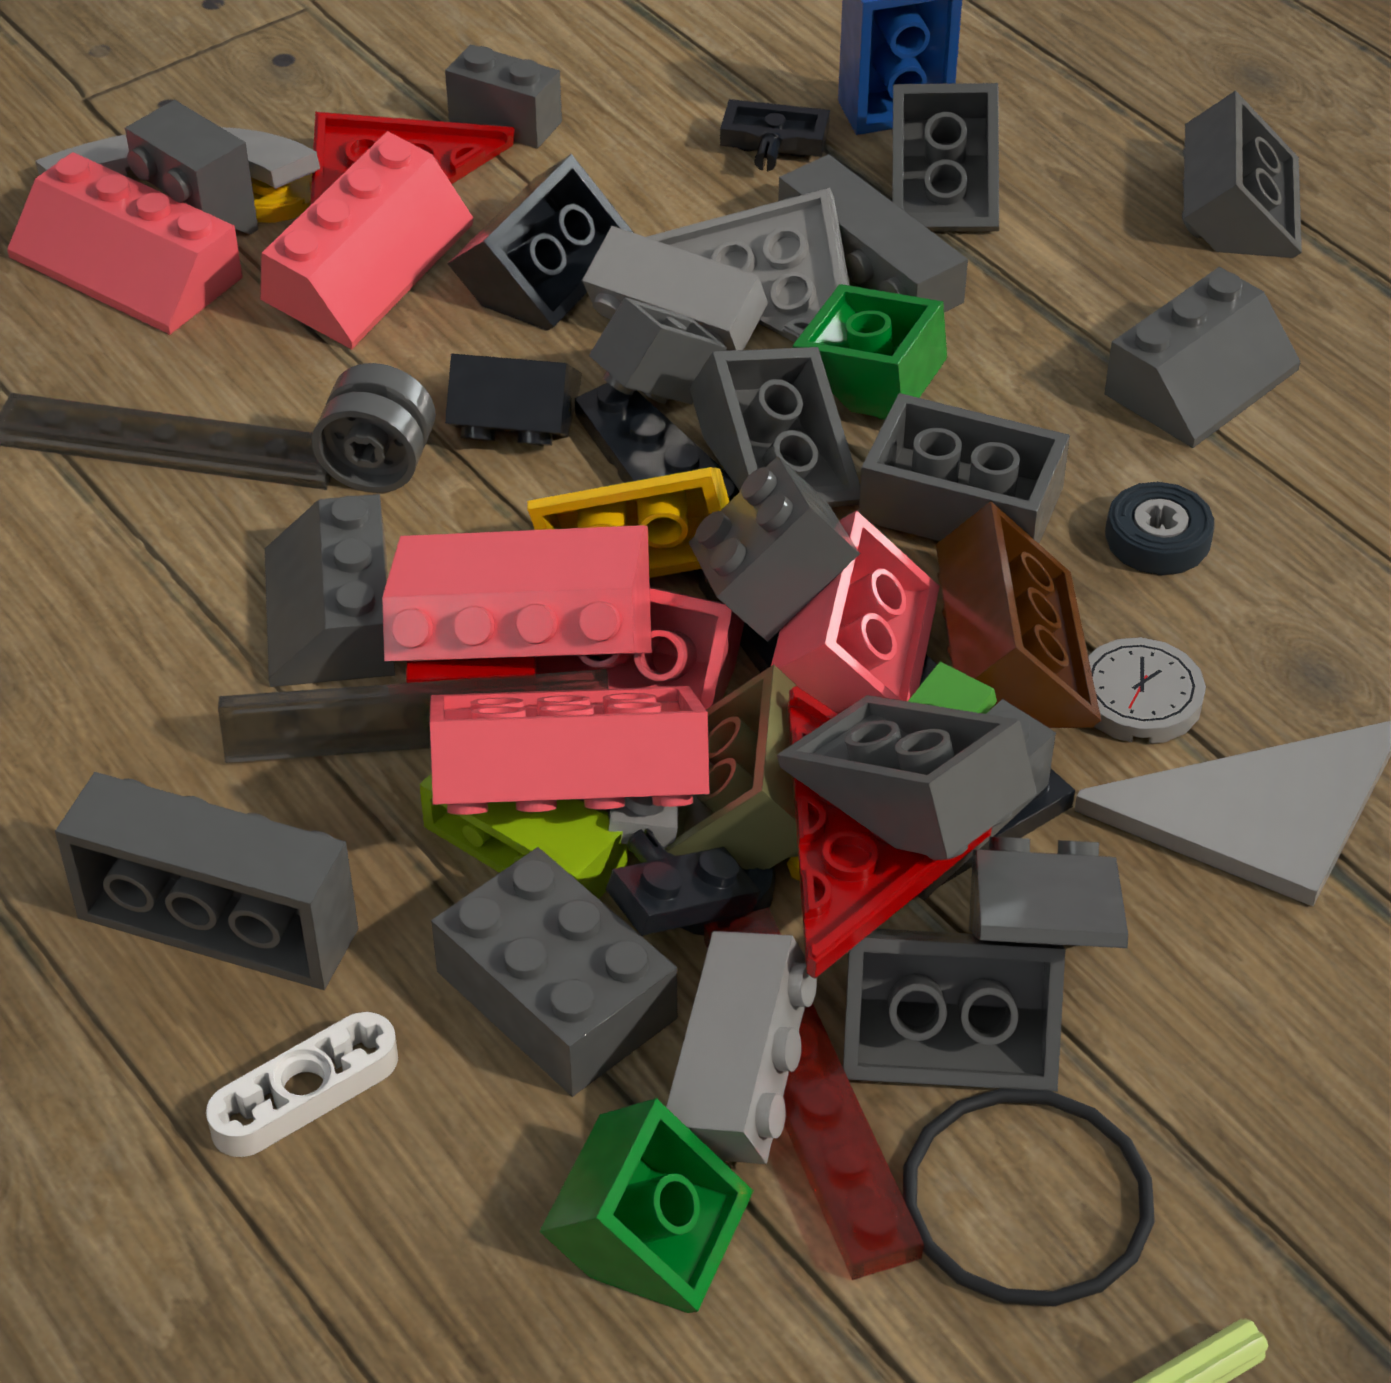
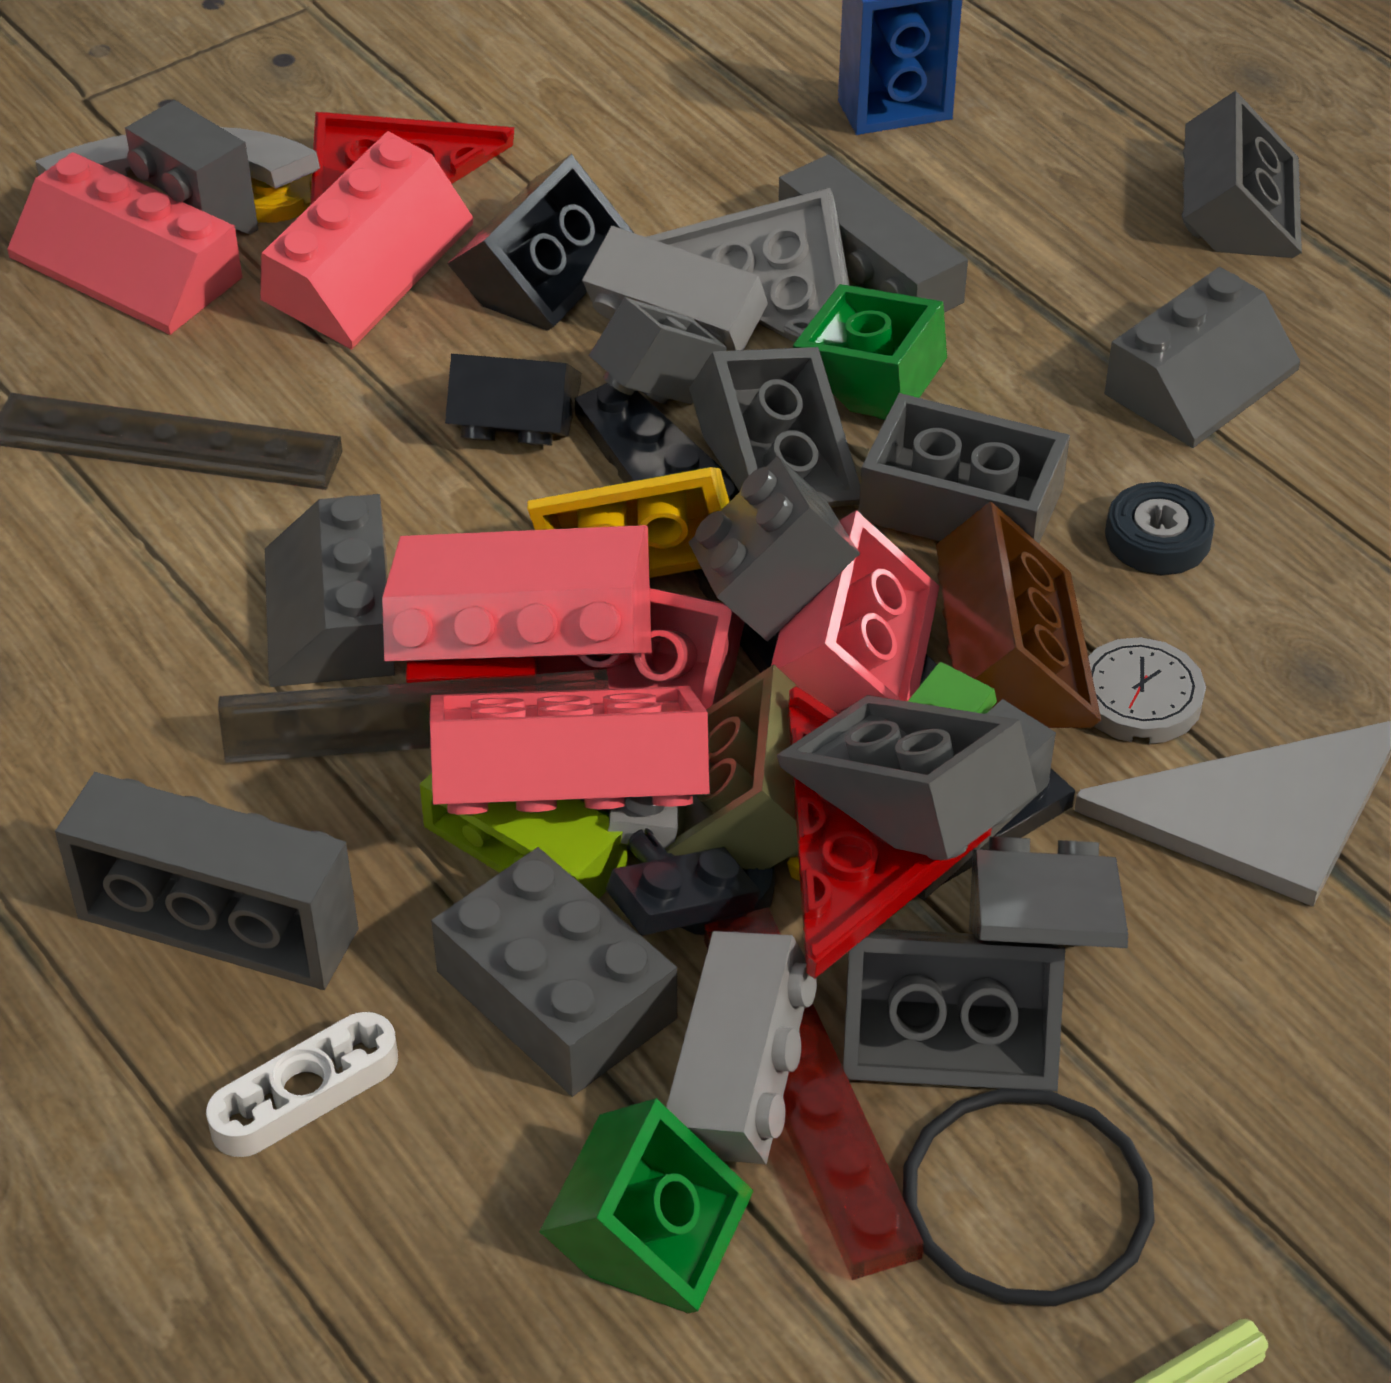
(373, 428): dark grey wheel -> none
(506, 92): dark grey brick -> none
(774, 130): black plate -> none
(947, 155): dark grey slope -> none

